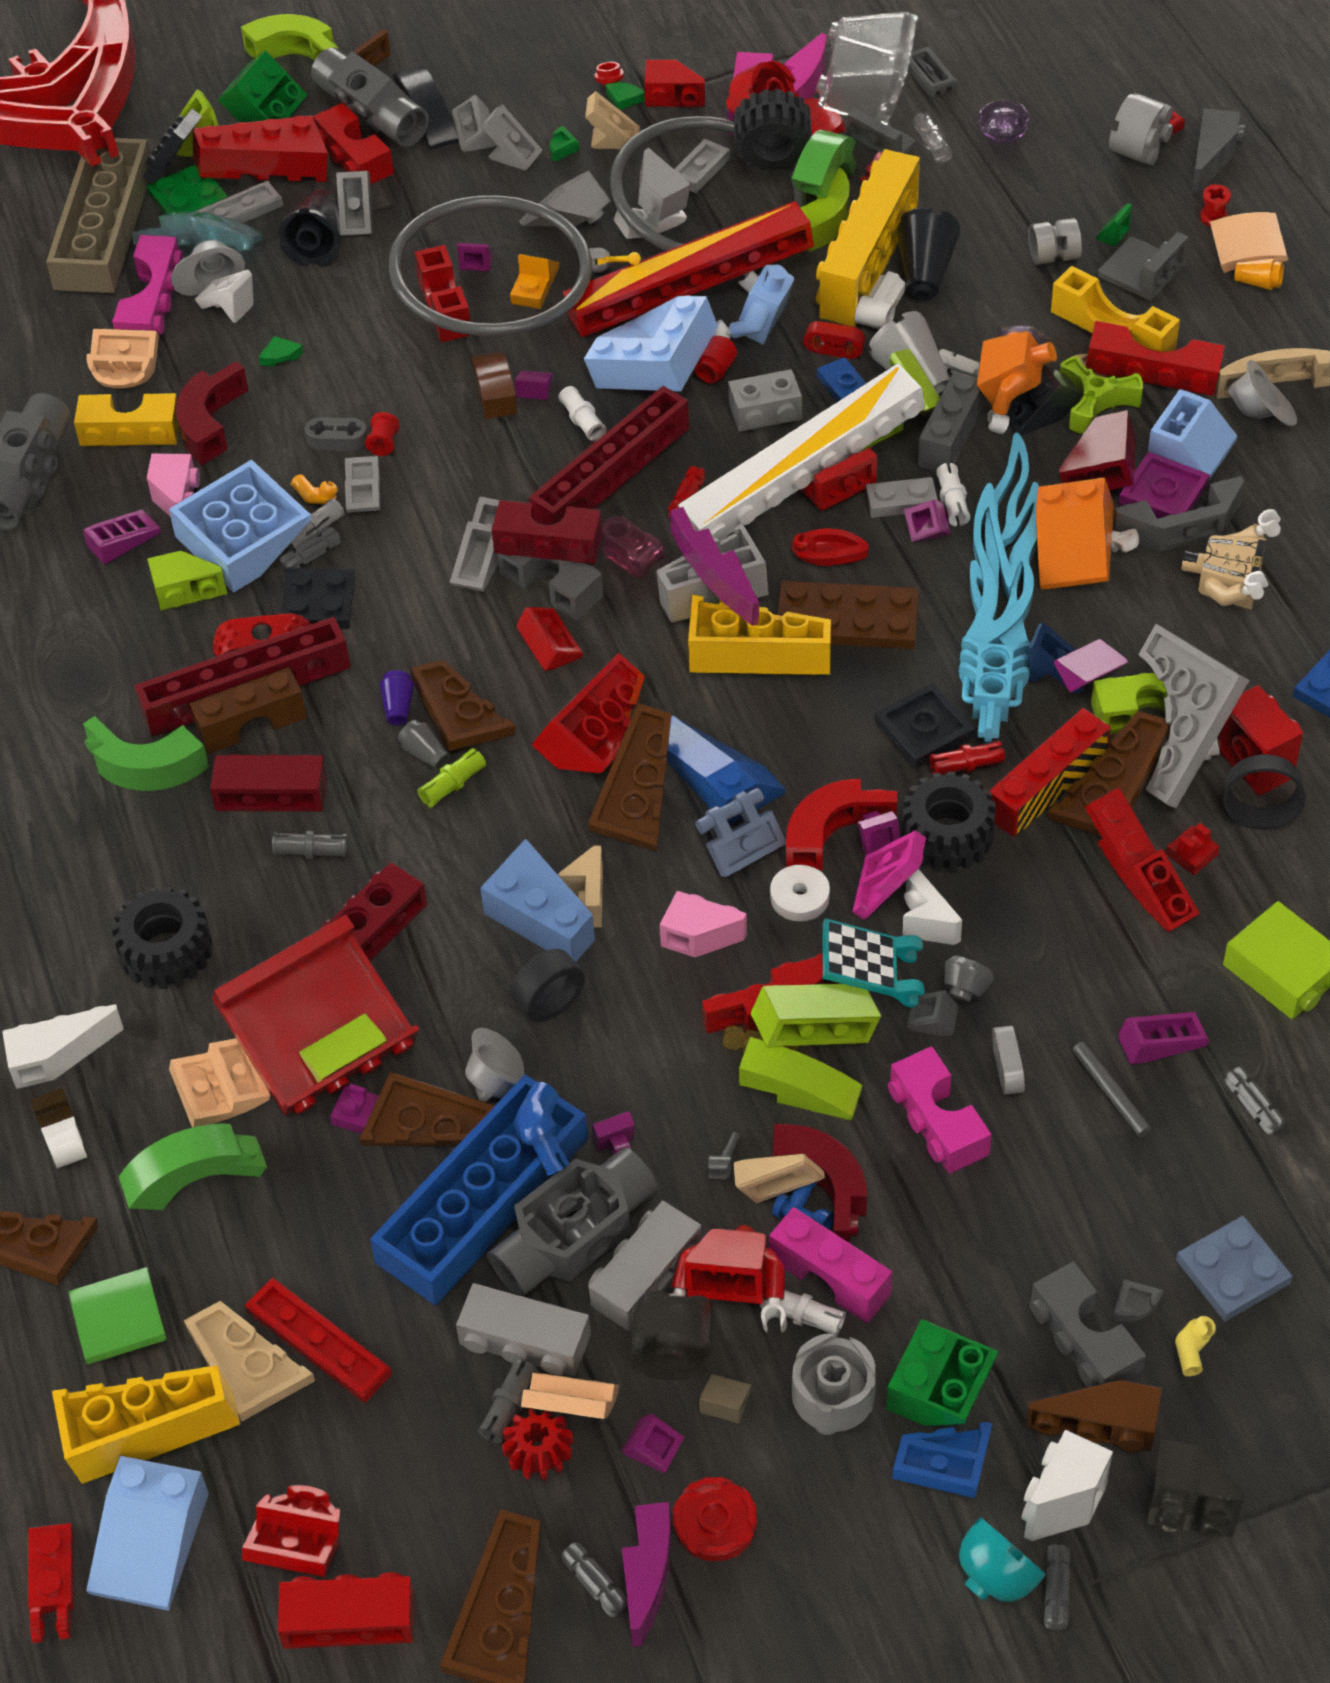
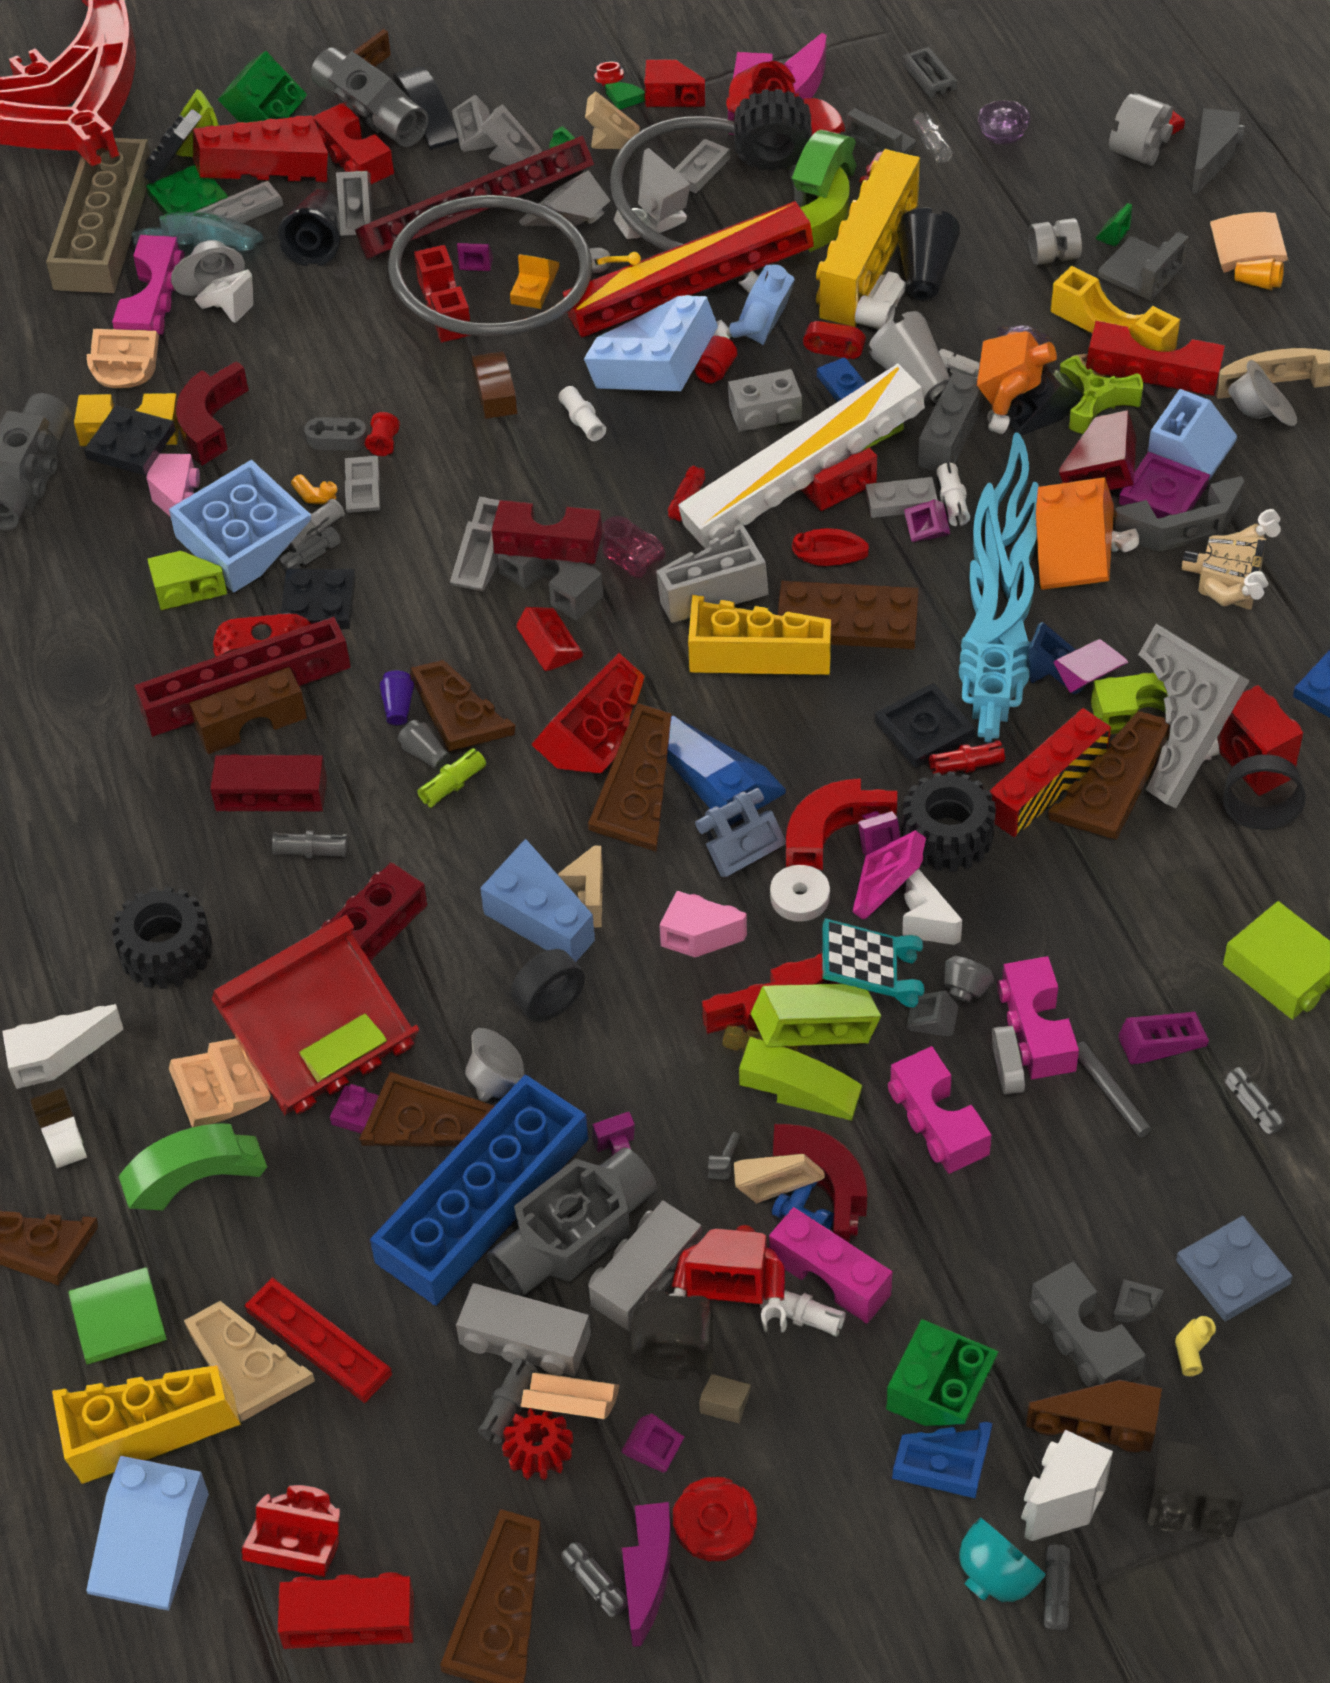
(51, 1578): red hinge -> none
(103, 537): magenta slope -> none
(130, 440): none -> black plate
(146, 766): bright green arch -> none
(279, 351): green tile -> none
(287, 35): lime arch -> none
(509, 181): none -> dark red brick
(533, 384): magenta slope -> none
(538, 1126): blue arm -> none
(613, 457): dark red brick -> none
(718, 571): magenta slope -> none
(833, 1383): light grey brick -> none
(867, 63): clear windscreen -> none
(909, 363): lime slope -> none
(1043, 1044): none -> dark pink arch
(1138, 864): red slope -> none
(1193, 848): red tile -> none
(1215, 199): red bush -> none

